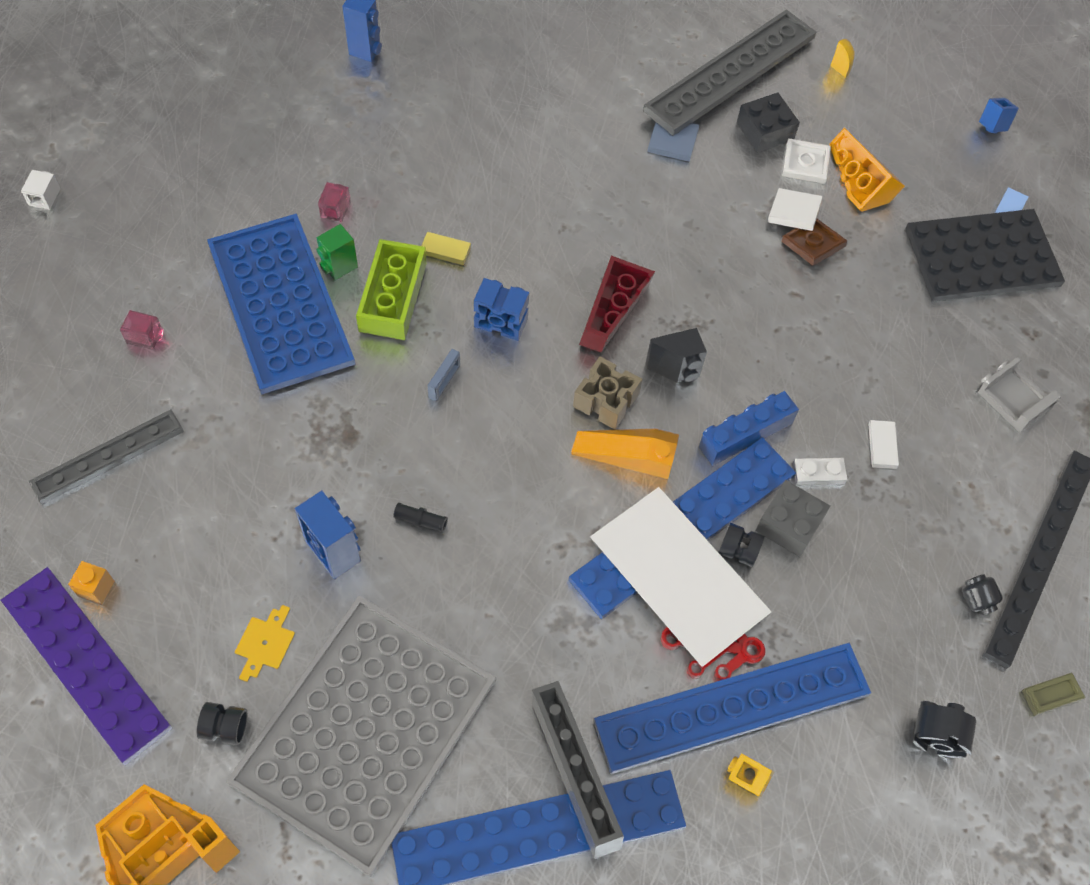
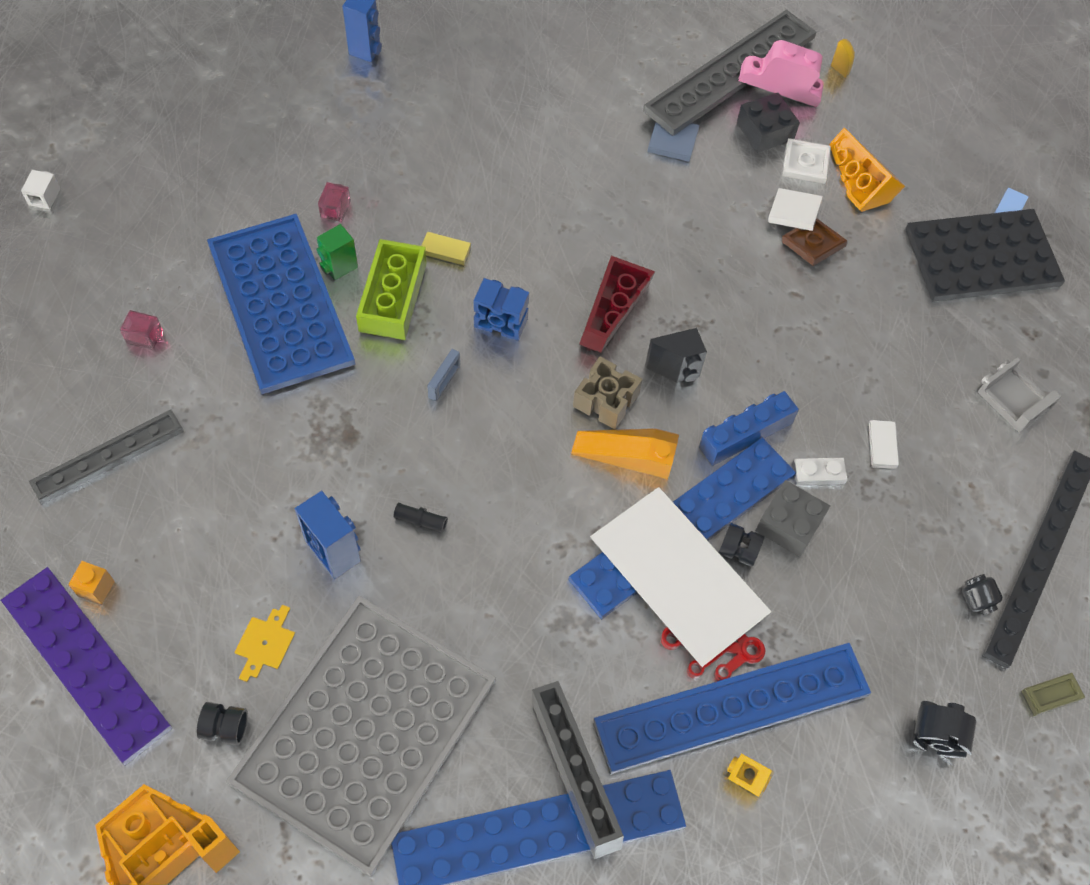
(786, 70): none -> bright pink brick
(998, 115): blue brick -> none

